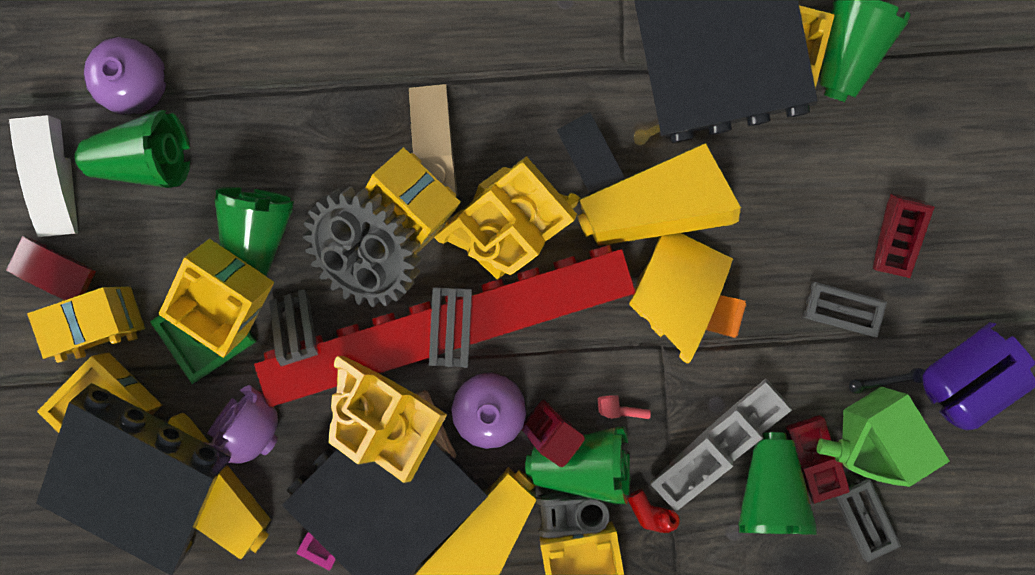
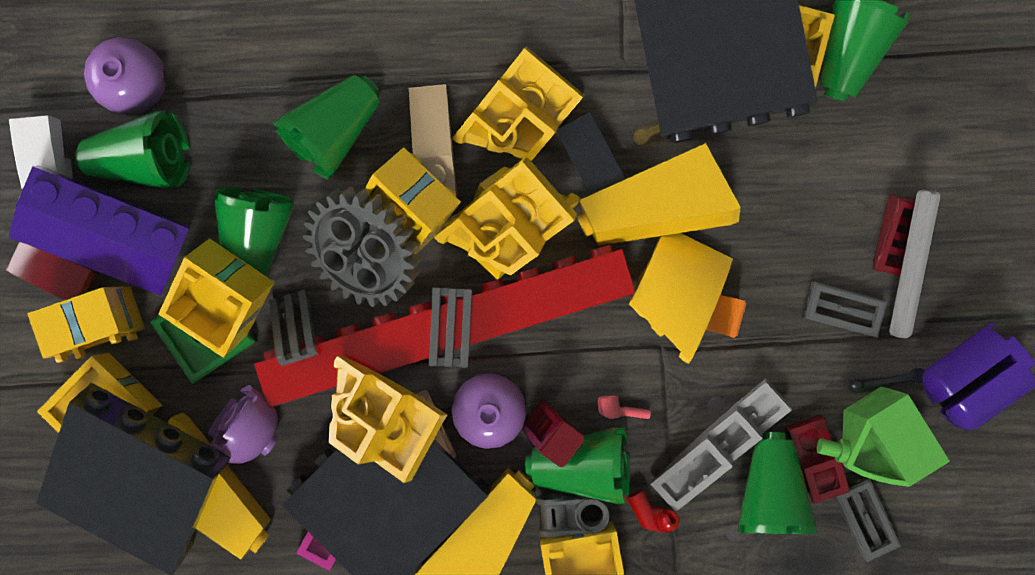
(97, 229): none -> dark purple slope
(329, 123): none -> green cone
(521, 109): none -> yellow slope
(914, 263): none -> light grey axle

